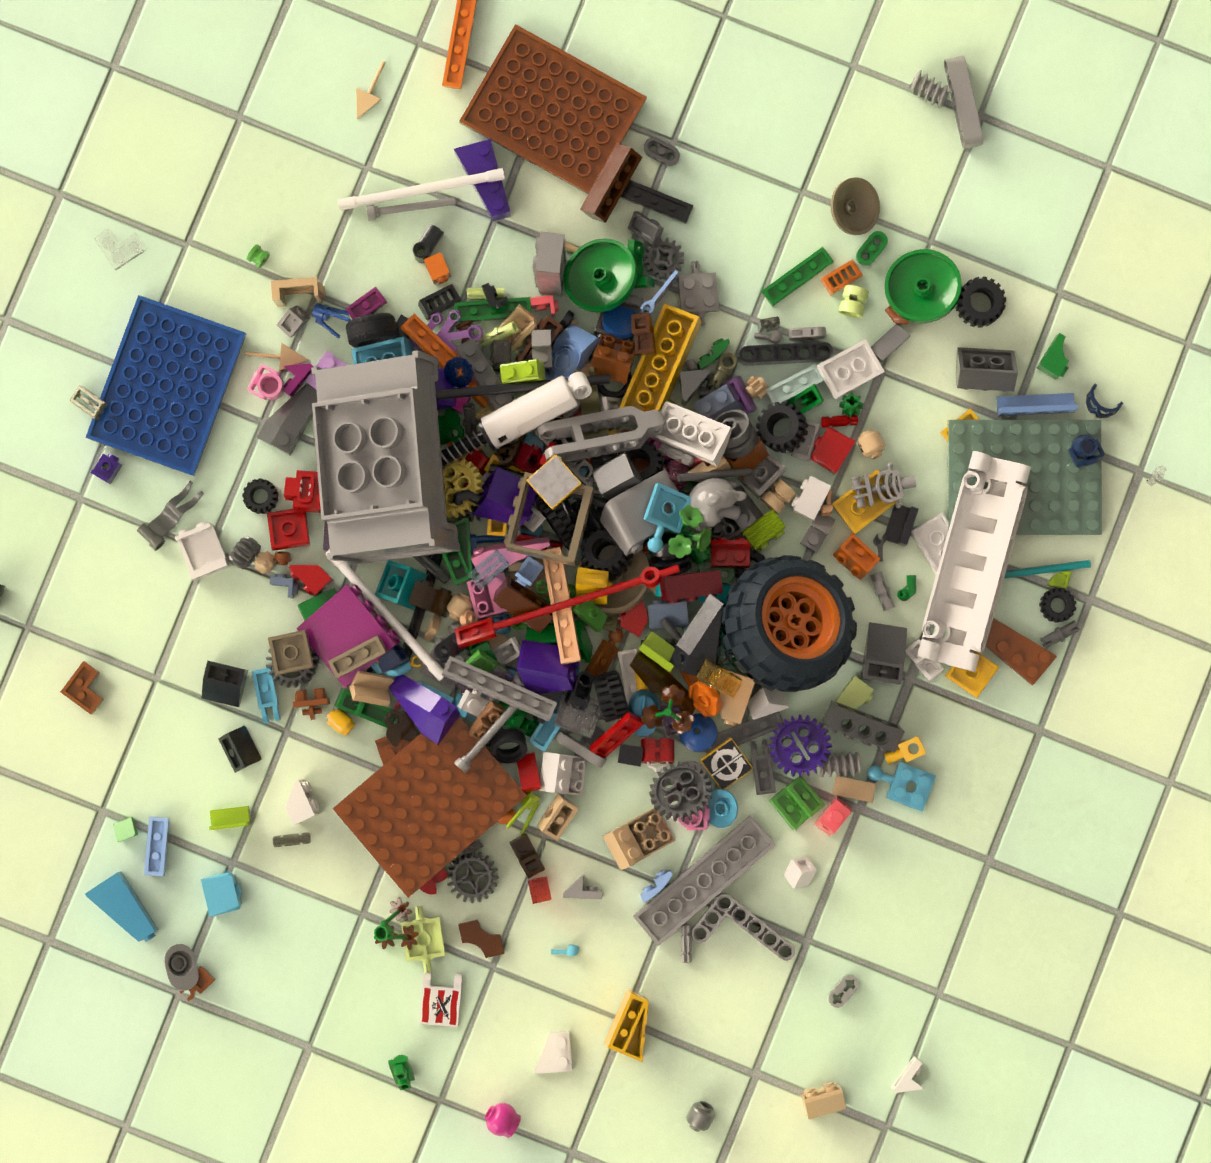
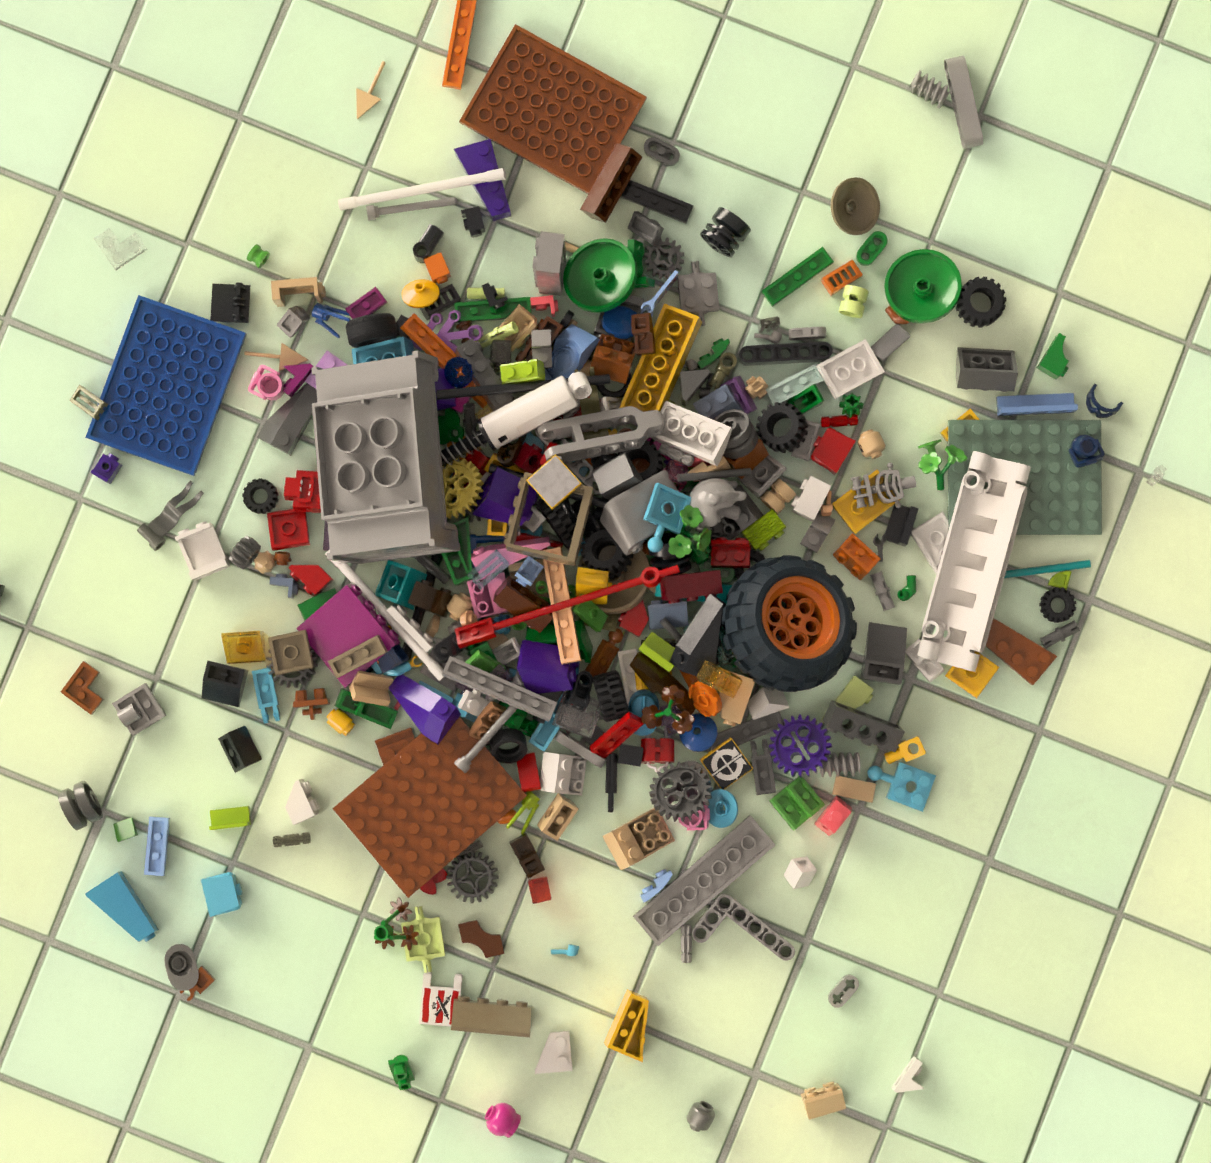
(80, 805): none -> dark grey wheel
(139, 709): none -> light grey plate
(230, 303): none -> black hinge
(244, 647): none -> clear yellow slope
(402, 729): dark brown plate -> none
(411, 627): none -> white plate
(420, 293): none -> yellow dish
(464, 495): black arm -> none
(474, 221): none -> black brick
(491, 1017): none -> dark tan slope
(576, 891): light grey slope -> none
(611, 779): none -> black axle
(727, 229): none -> black wheel
(931, 461): none -> bright green plant

